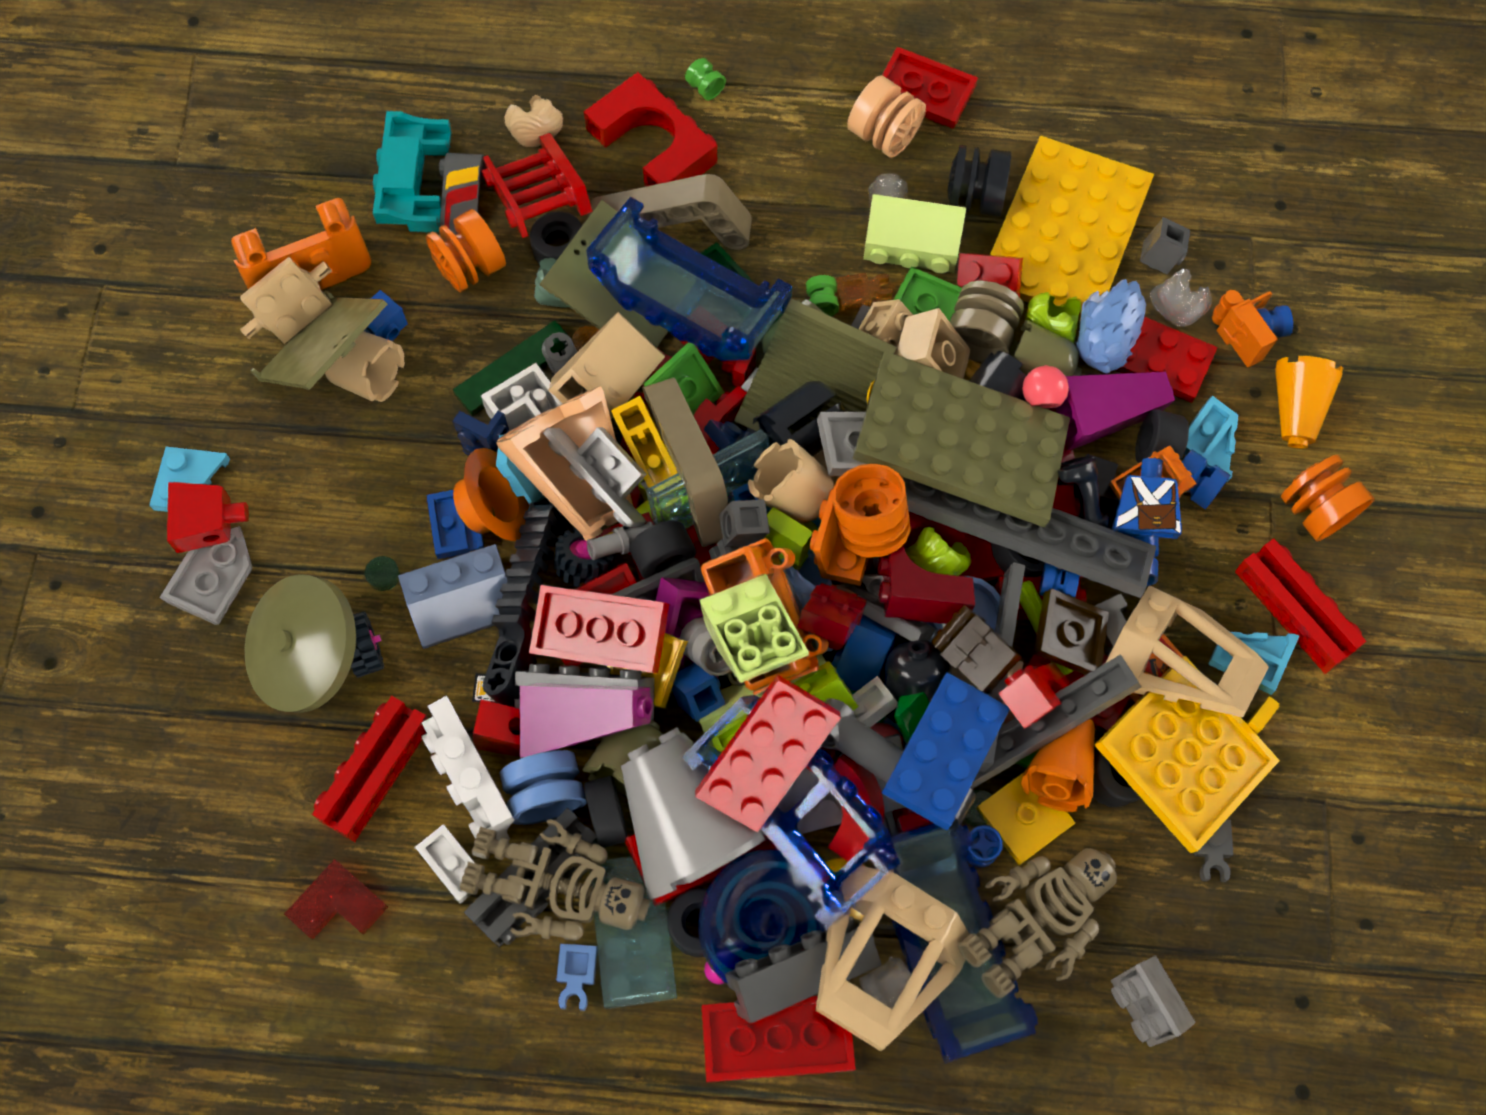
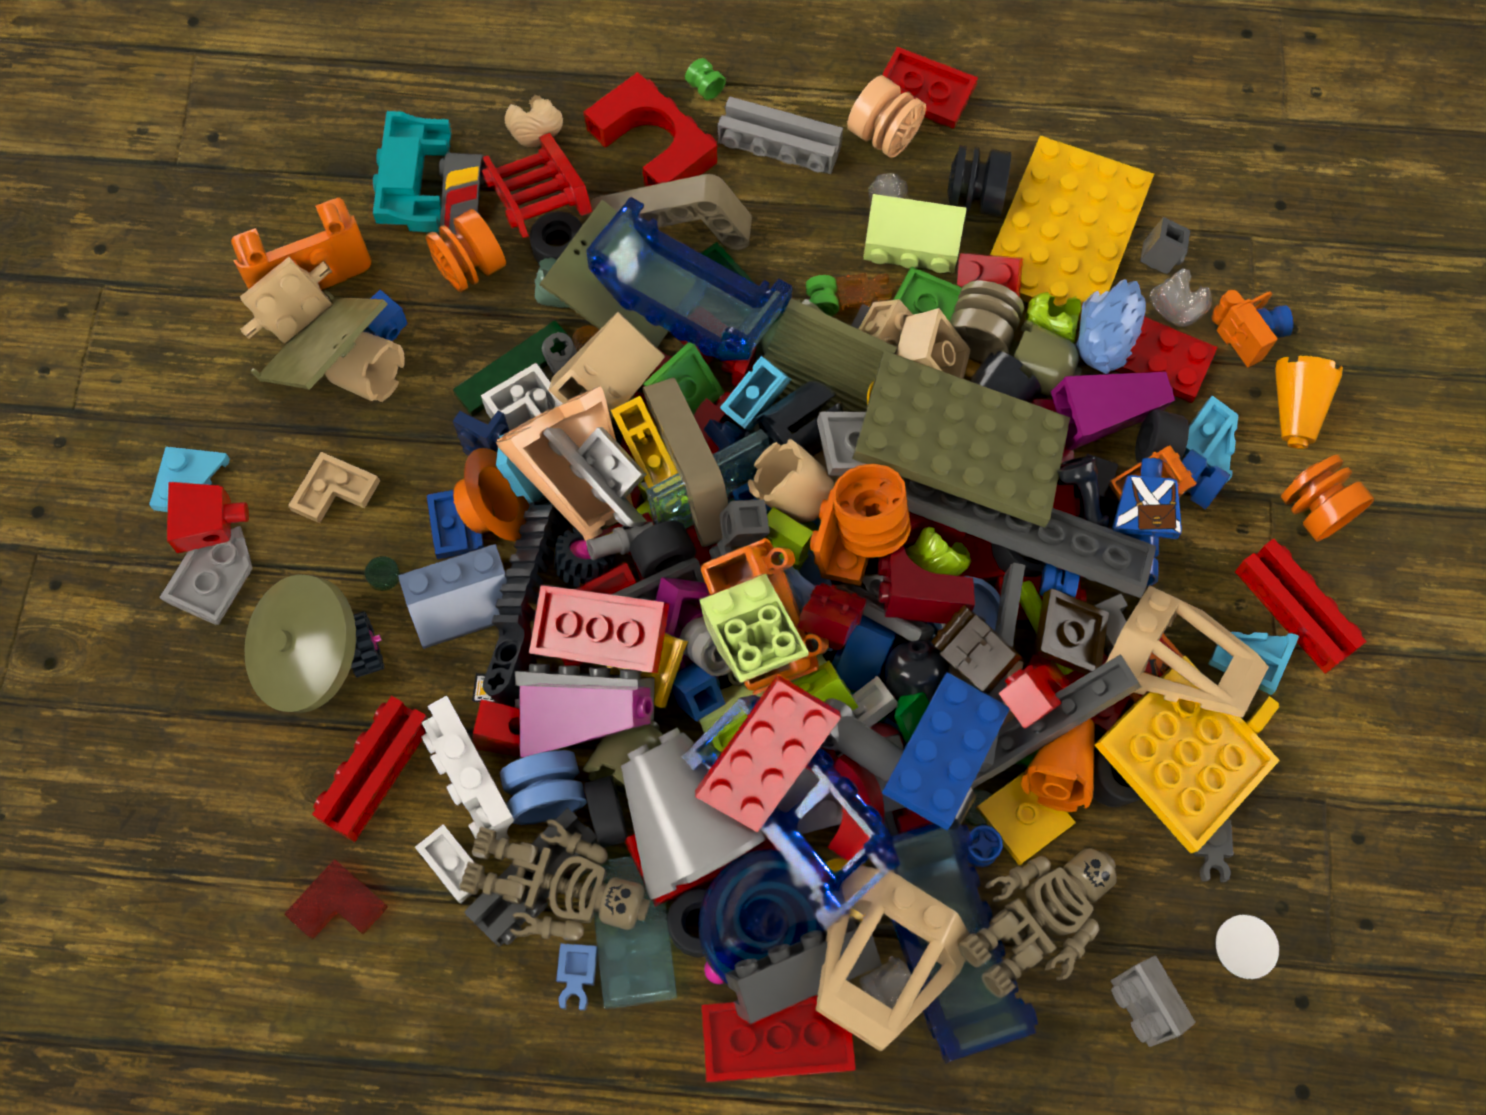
(329, 479): none -> tan plate
(755, 393): none -> medium azure brick
(780, 135): none -> light grey brick
(1045, 387): coral piece -> none
(1247, 946): none -> white sticker

